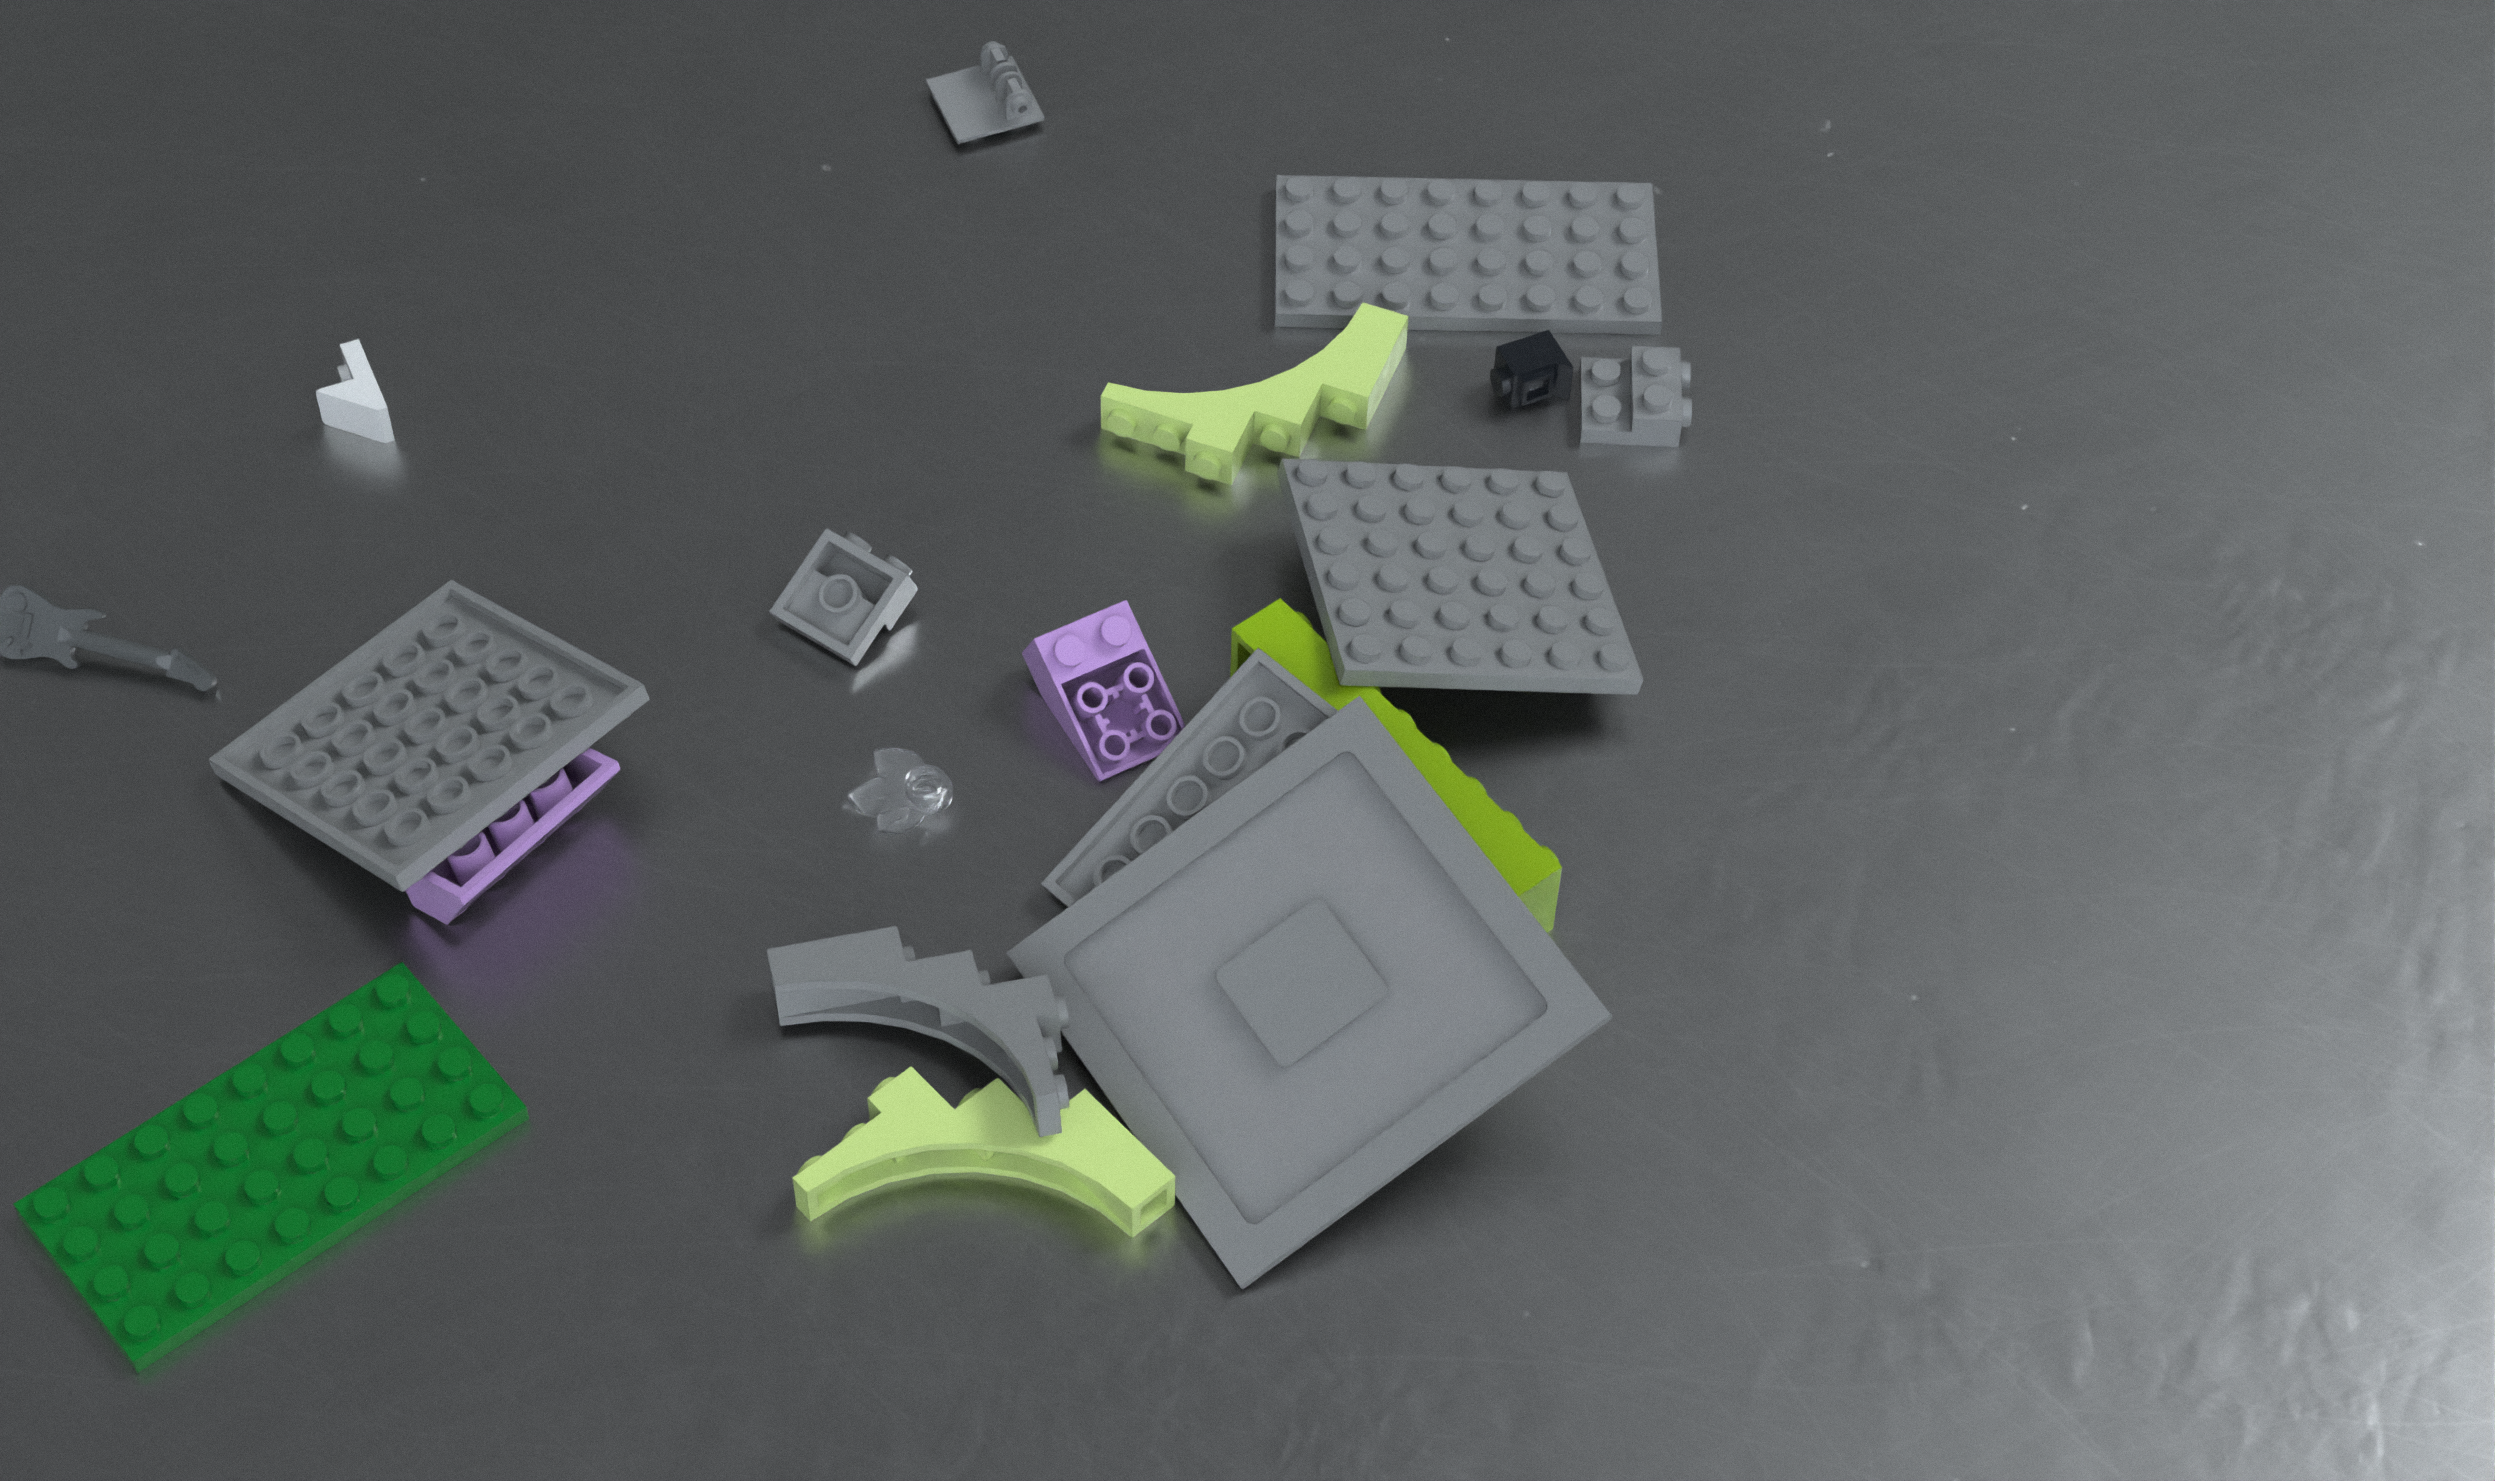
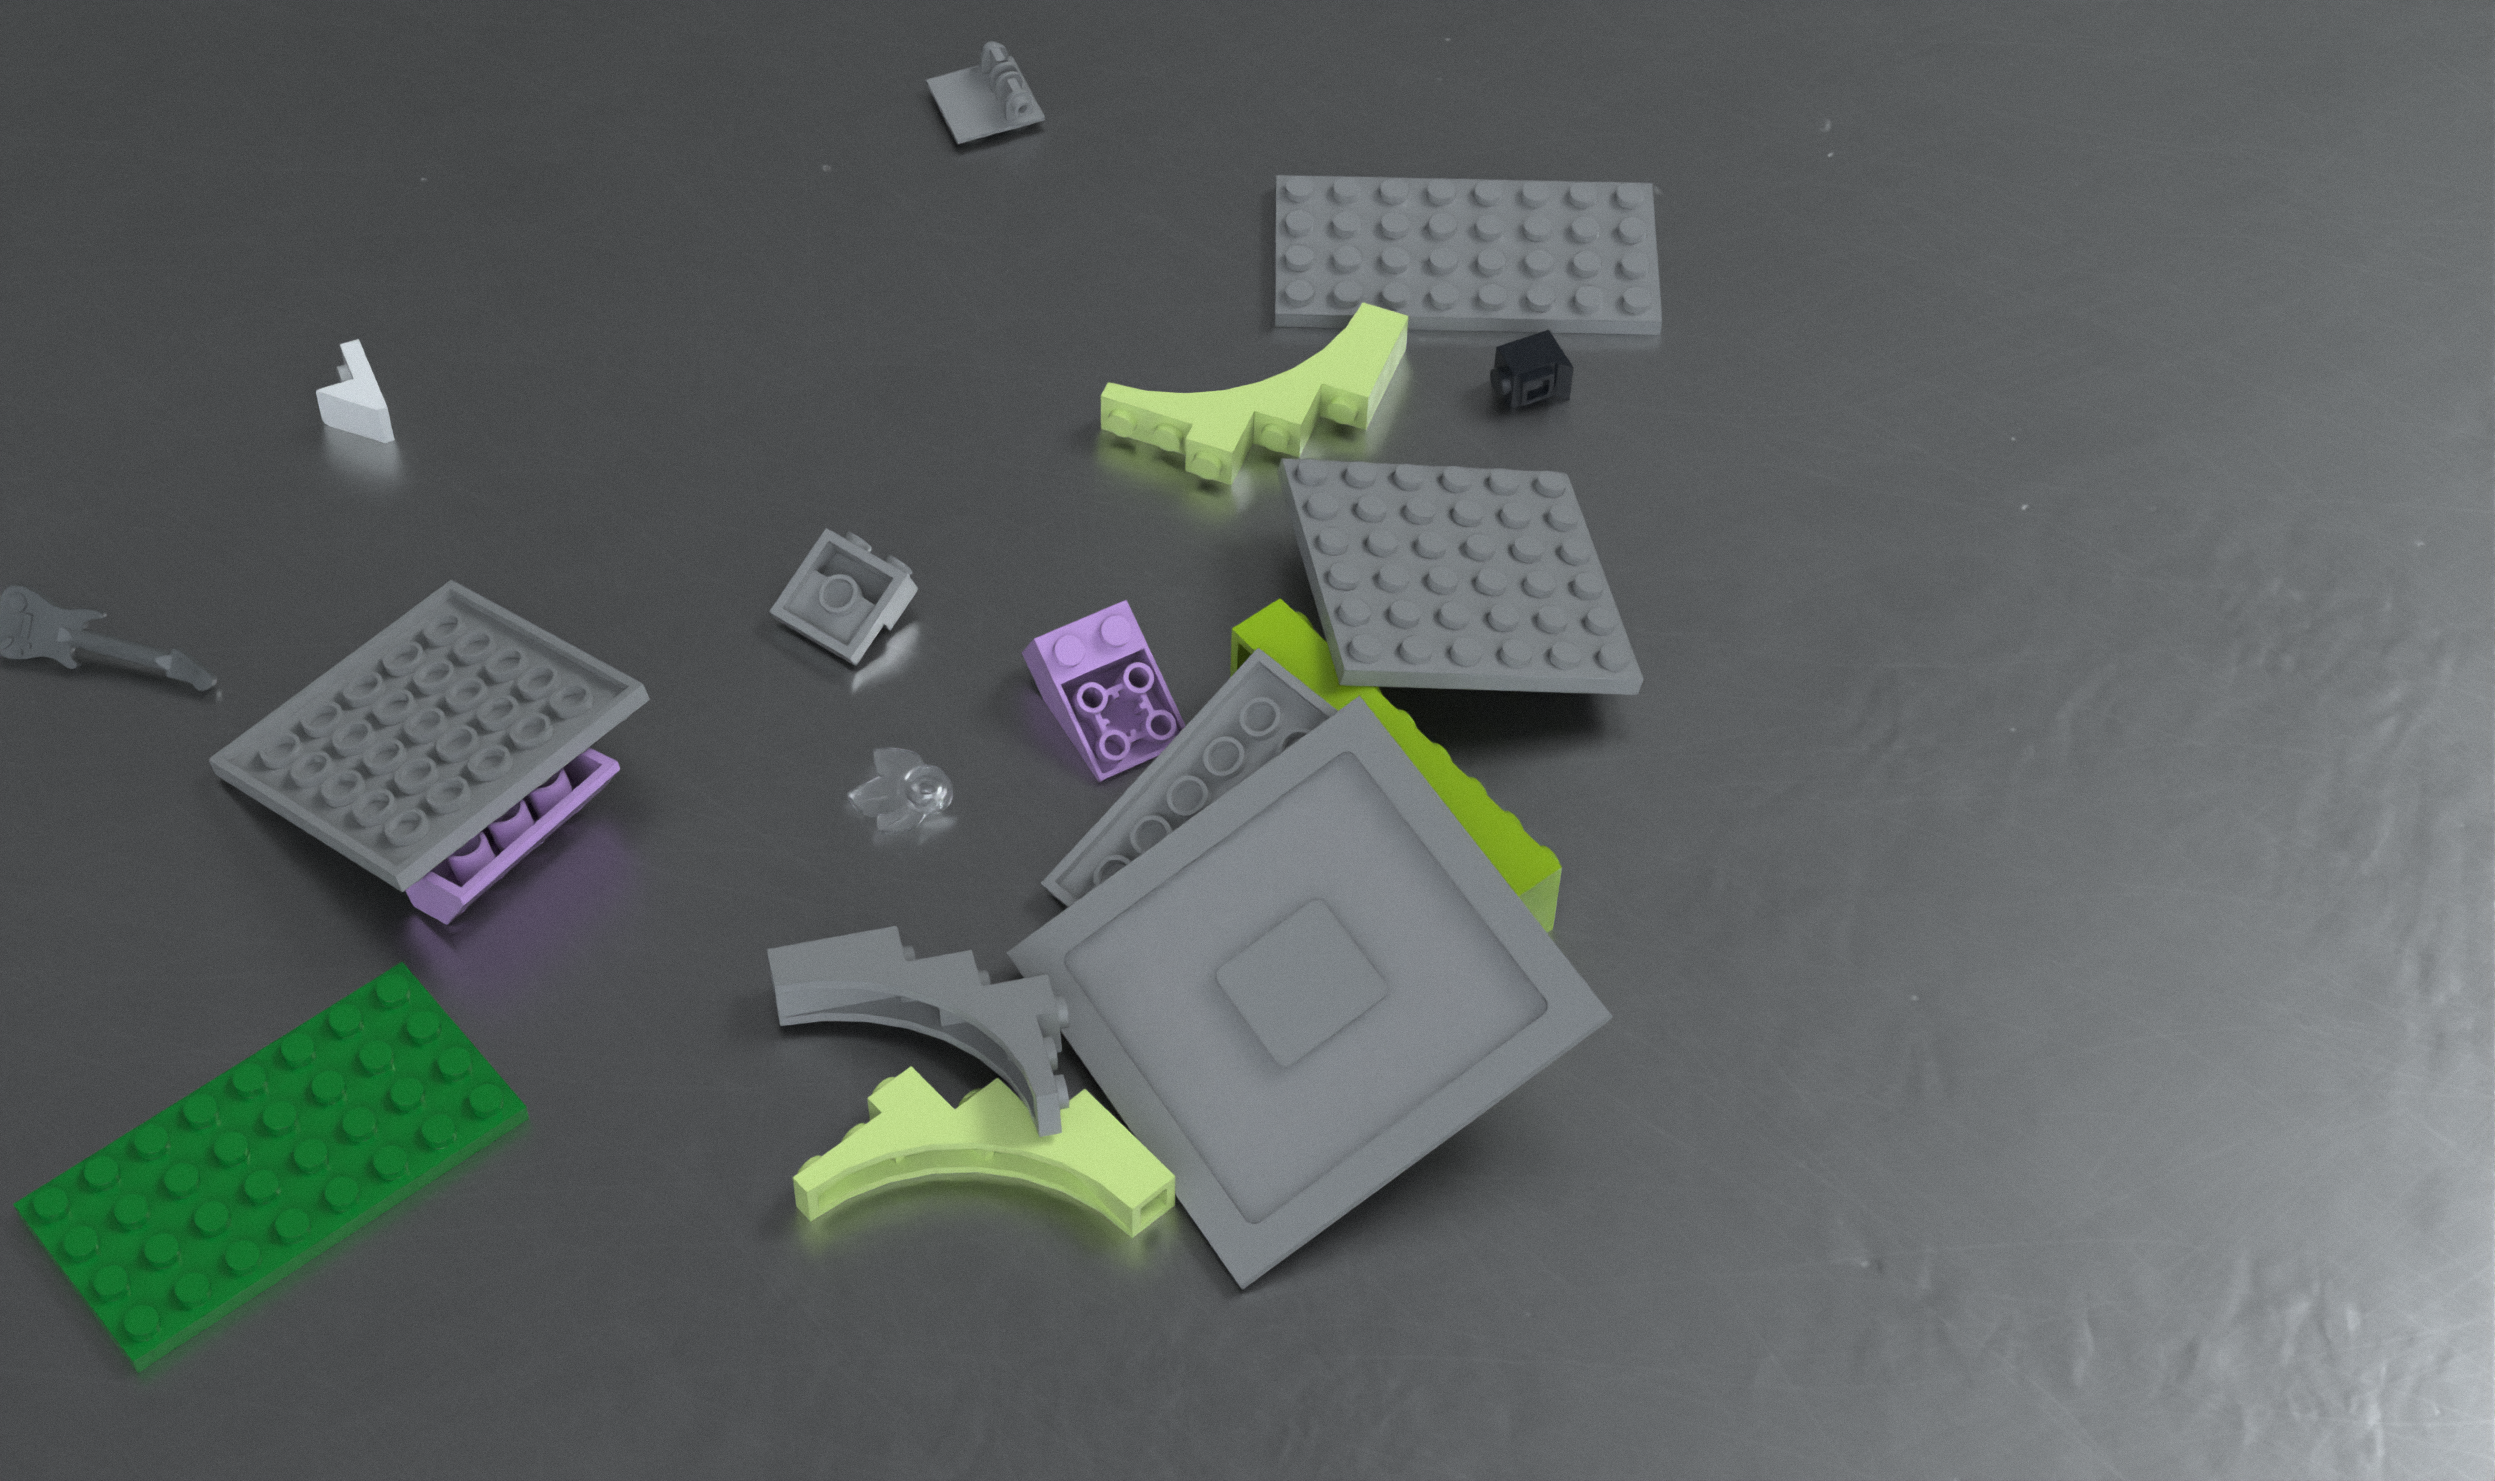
(1635, 398): light grey plate -> none

